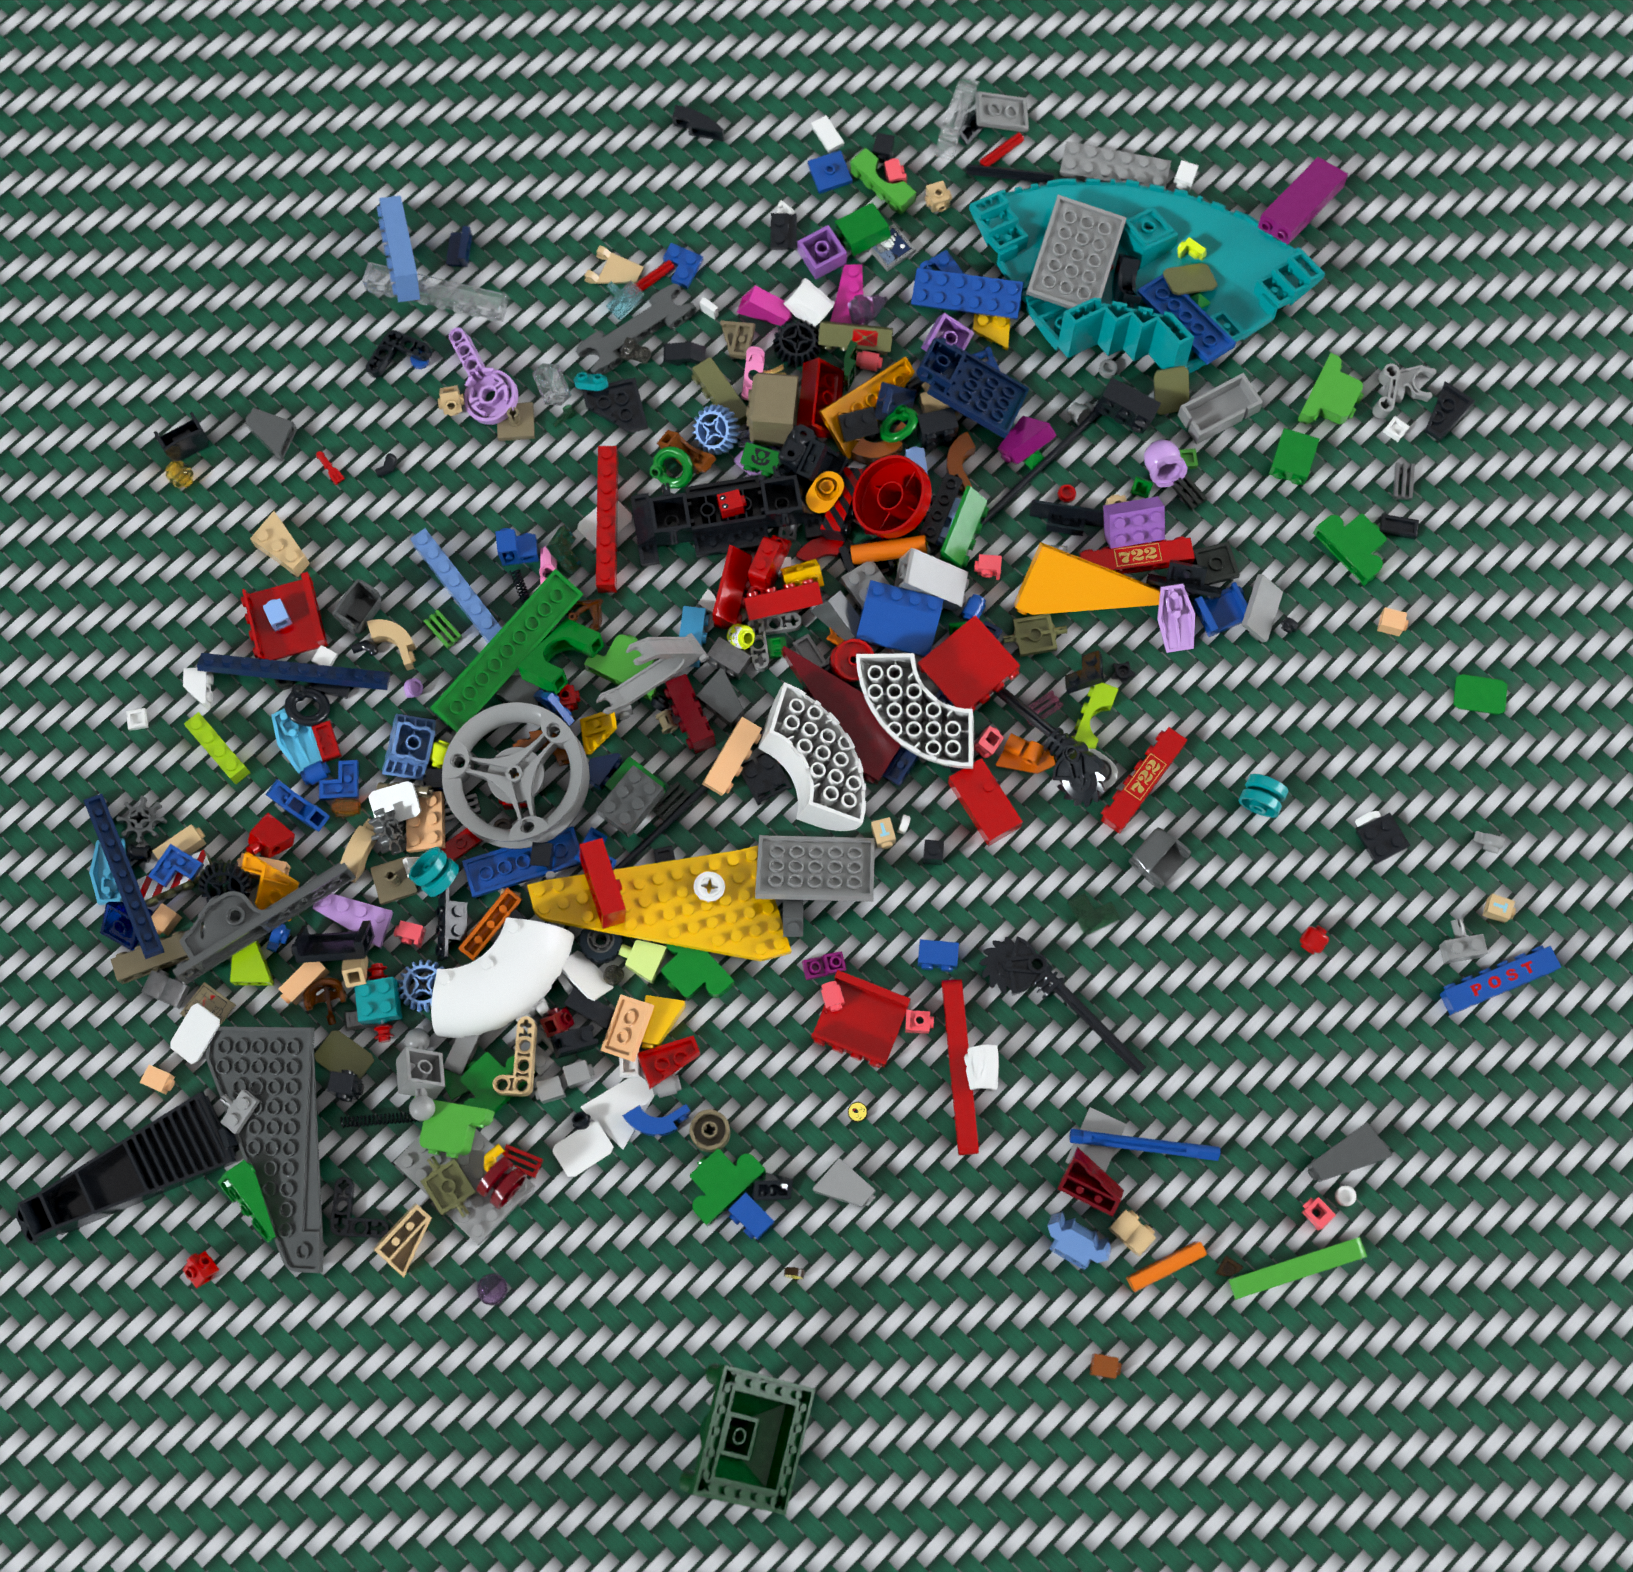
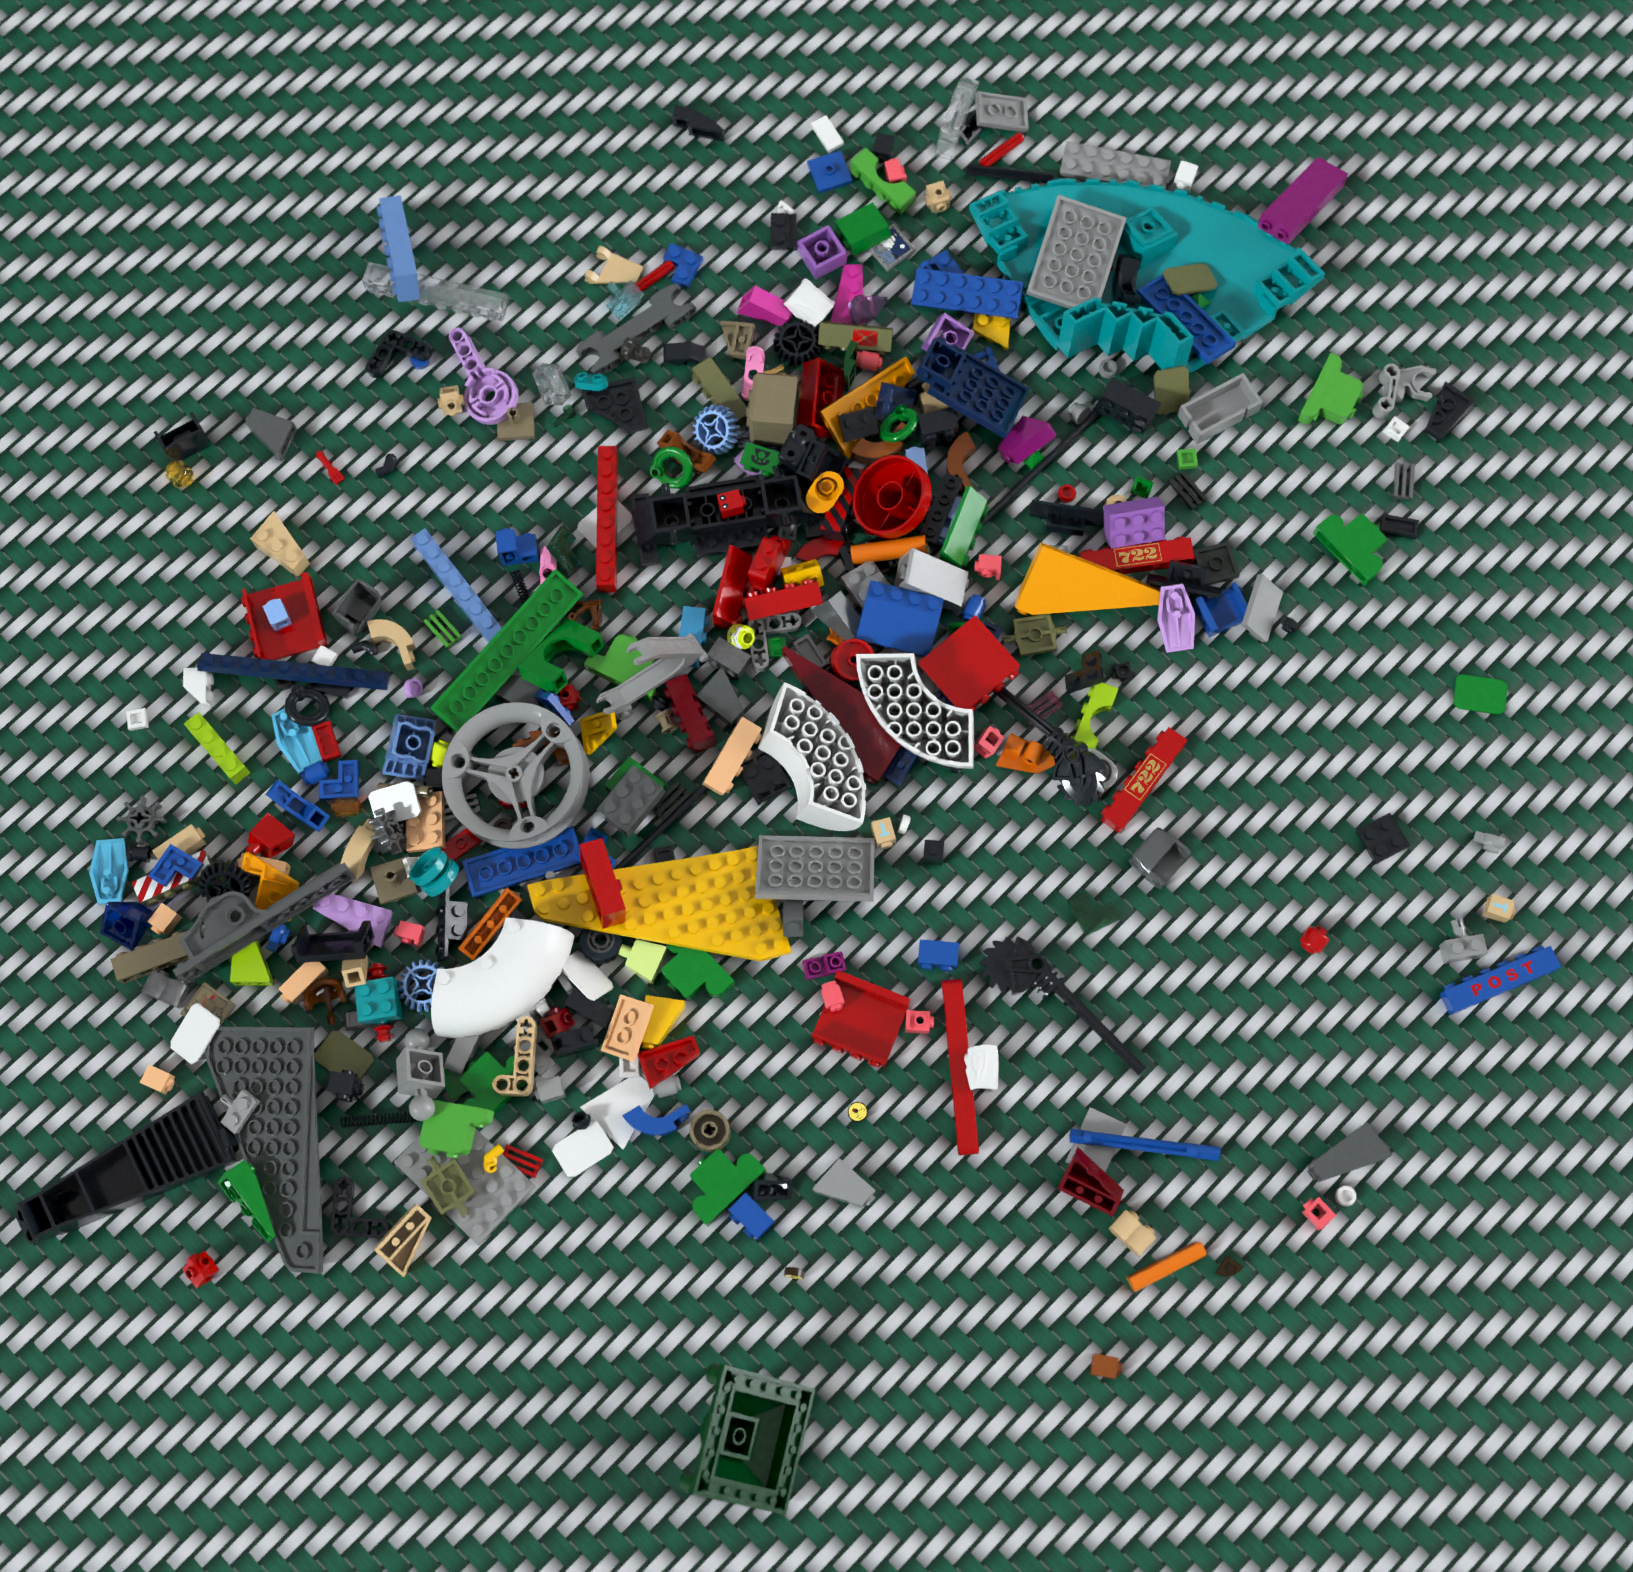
(124, 876): dark blue plate -> none
(459, 248): dark blue panel -> none
(492, 1289): clear purple hair -> none
(501, 1182): dark red wheel -> none
(542, 854): black panel -> none
(578, 1073): light grey brick -> none
(602, 769): dark blue slope -> none
(613, 975): clear smoke tile -> none
(703, 880): white gear -> none
(707, 601): white tile -> none
(709, 308): white tile -> none
(985, 802): red brick -> none
(1077, 1242): medium blue slope -> none
(1164, 463): lavender tile -> none
(1194, 249): neon yellow bracket -> none
(1263, 795): teal wheel -> none
(1294, 456): green brick -> none
(1297, 1268): bright green beam -> none
(1367, 818): white tile -> none
(1392, 622): light nougat brick -> none

